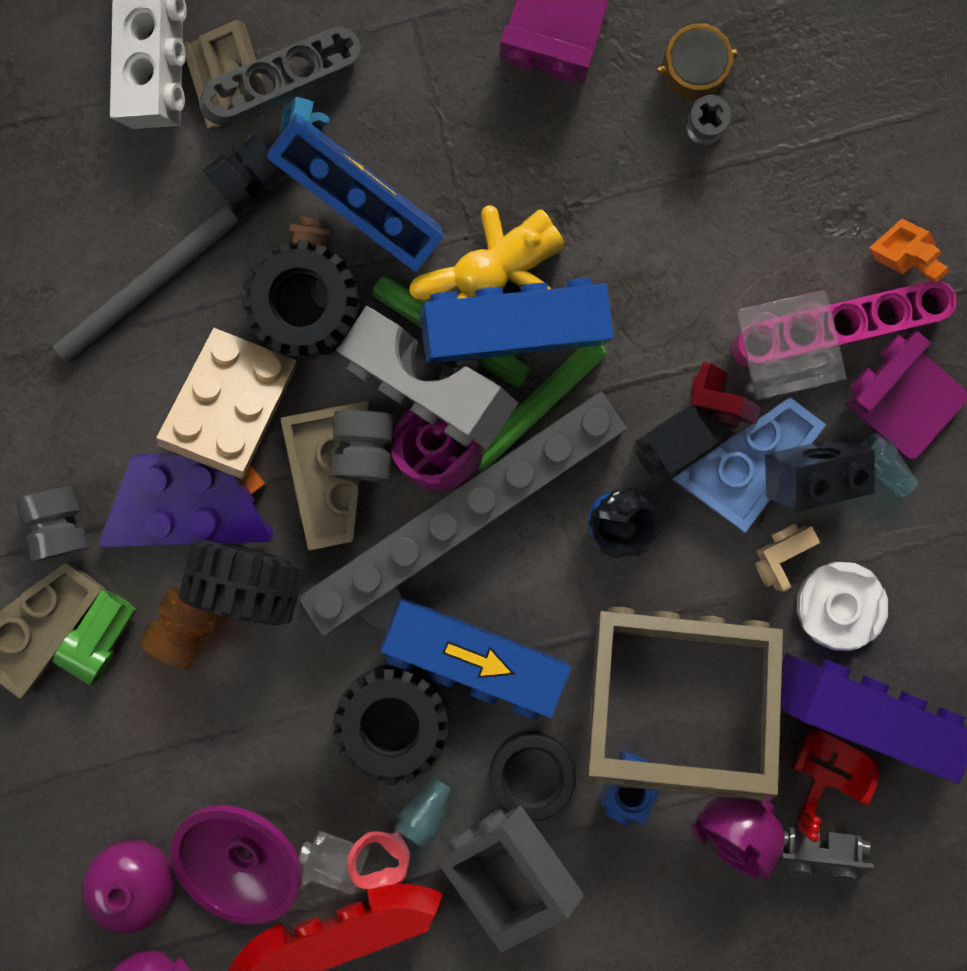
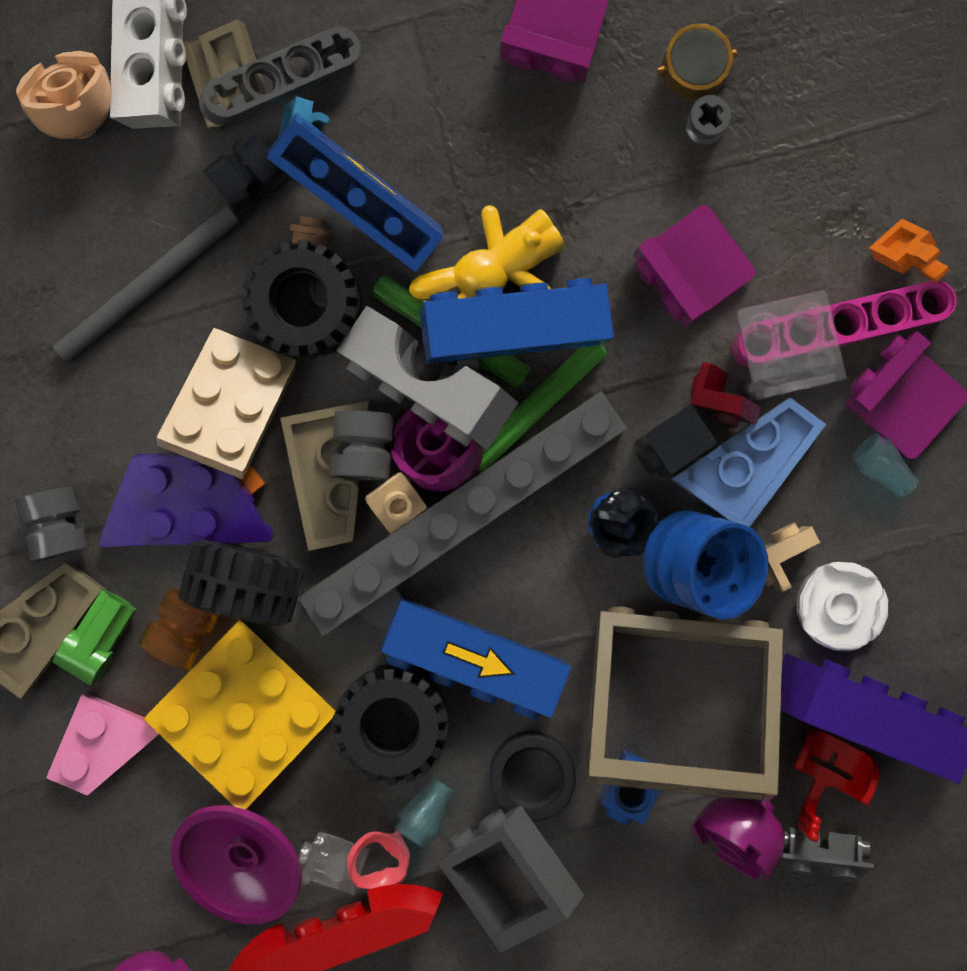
(67, 97): none -> light nougat cylinder
(98, 744): none -> bright pink wing
(128, 886): magenta cylinder -> none
(240, 715): none -> yellow plate
(395, 502): none -> tan bracket
(693, 265): none -> magenta bracket
(706, 564): none -> blue wheel
(820, 474): black brick -> none

